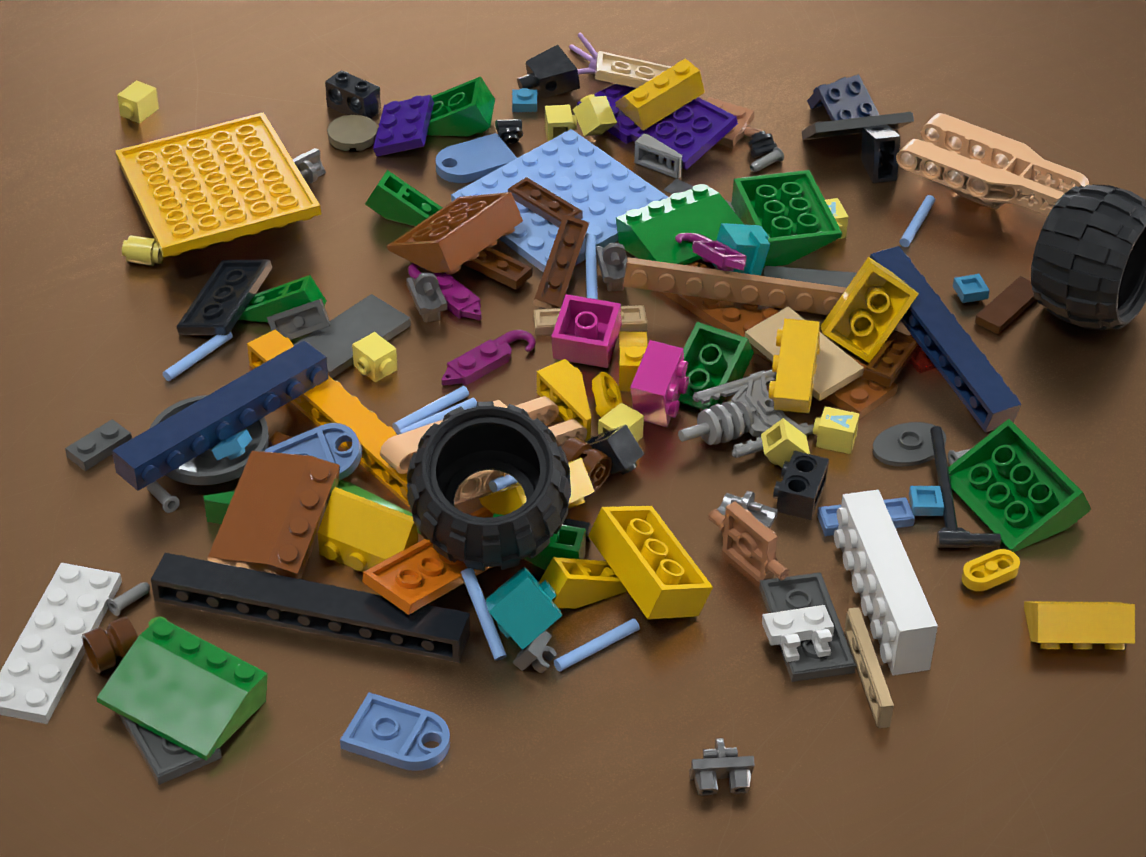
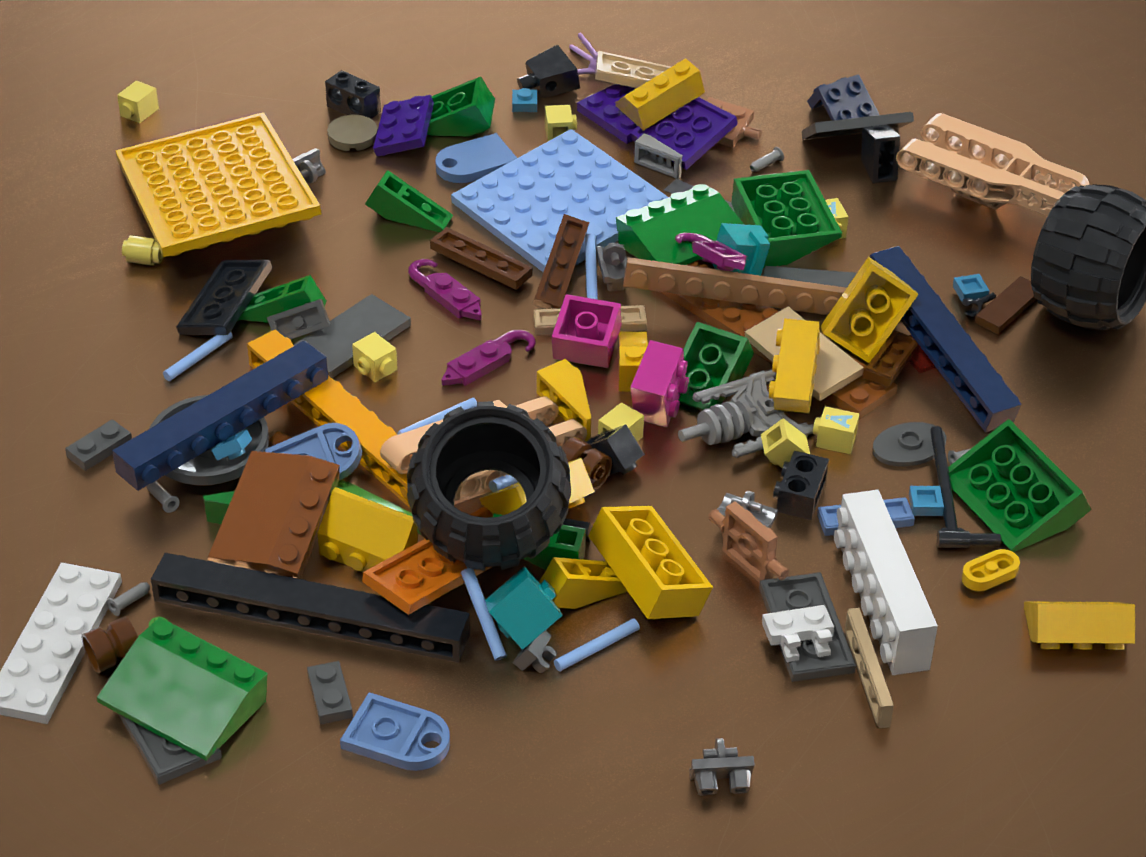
(329, 692): none -> dark grey plate
(427, 296): flat silver hips -> none
(431, 408): light blue bar -> none
(458, 232): dark orange slope -> none
(509, 130): black plate -> none
(543, 201): reddish brown tile -> none
(594, 115): light yellow brick -> none
(606, 393): yellow plate -> none
(761, 144): black plate -> none
(917, 221): light blue bar -> none
(976, 304): none -> black hand

